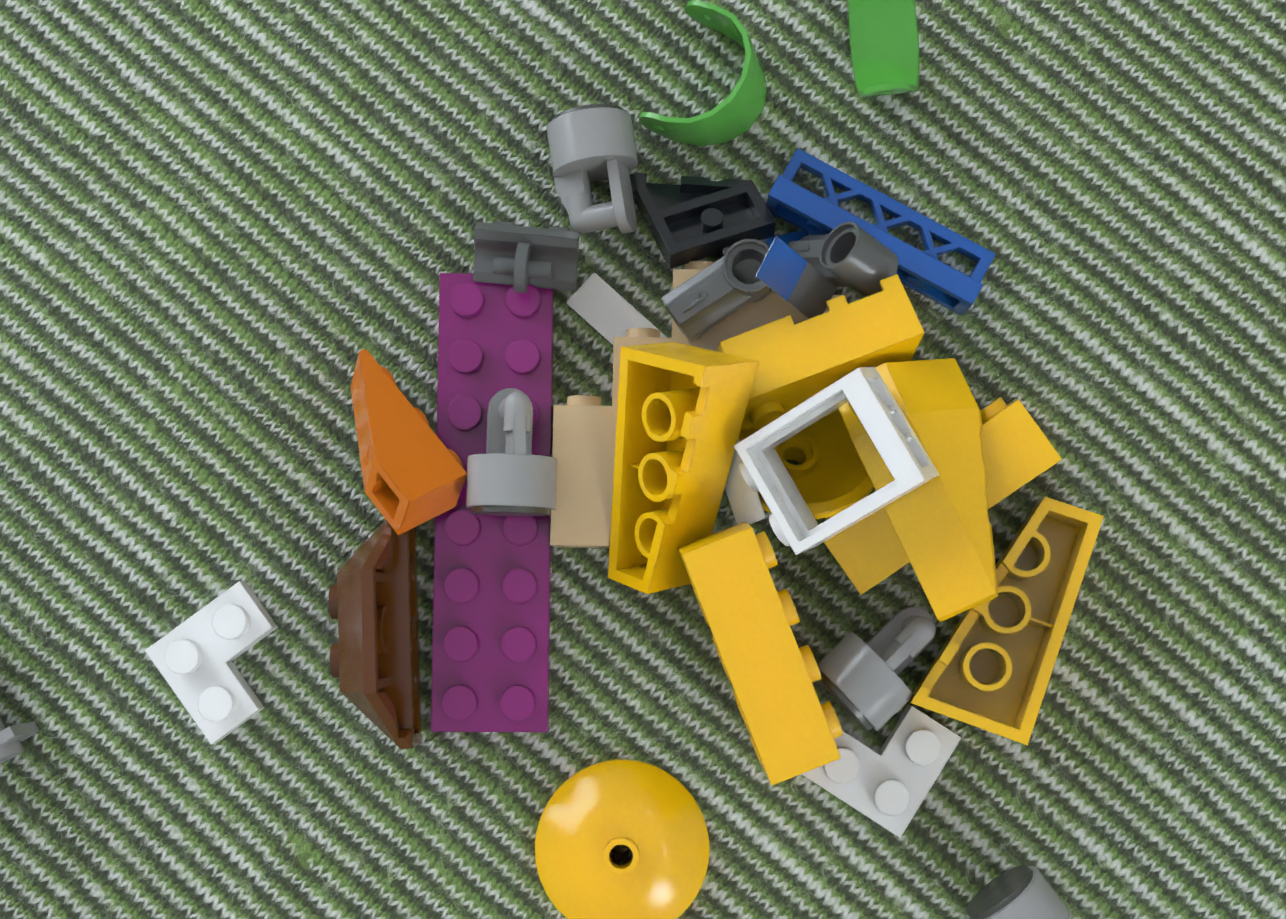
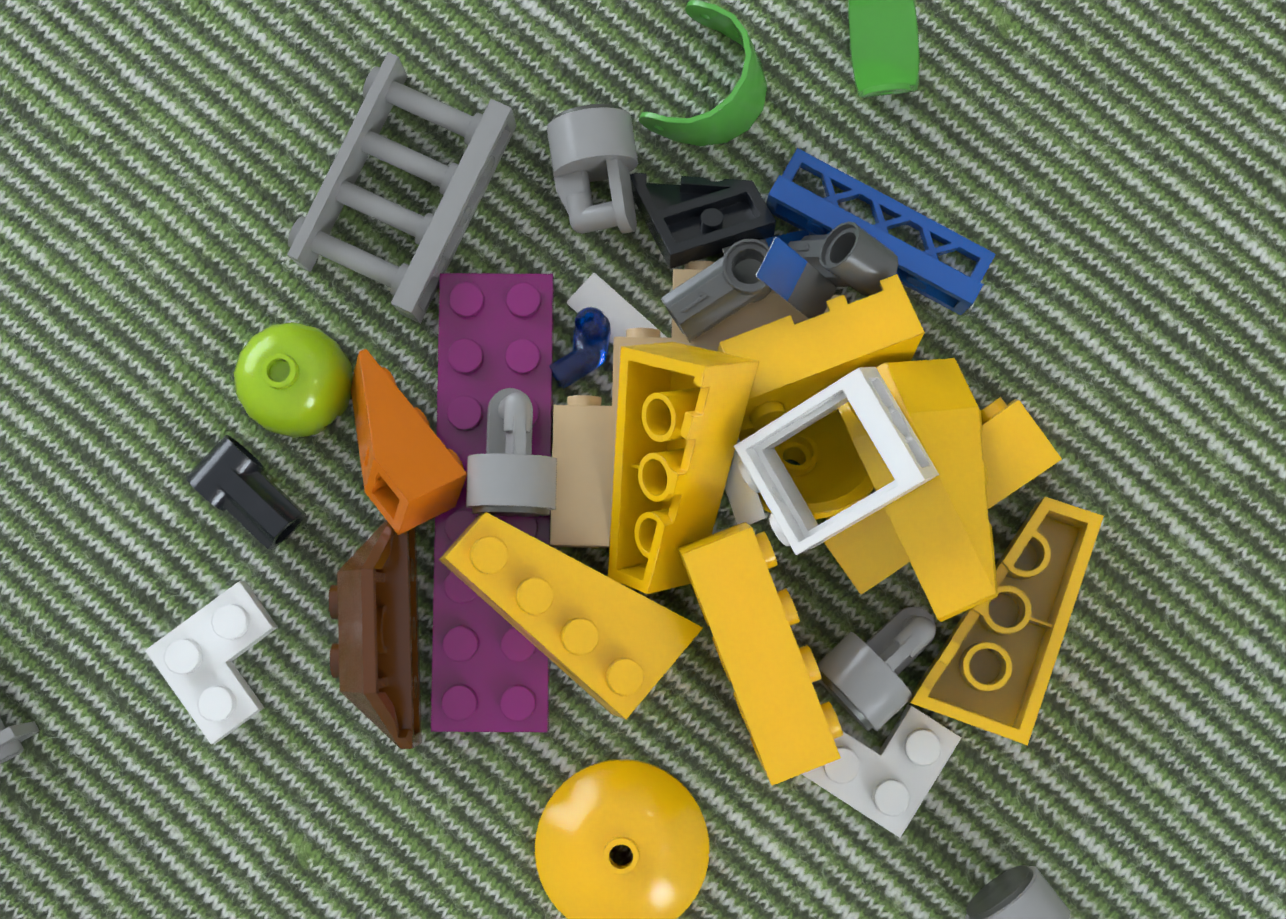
(236, 483): none -> black piece
(293, 379): none -> lime cylinder
(434, 233): none -> light grey fence
(526, 256): dark grey hips -> none
(577, 617): none -> yellow wedge
(588, 350): none -> clear blue arm

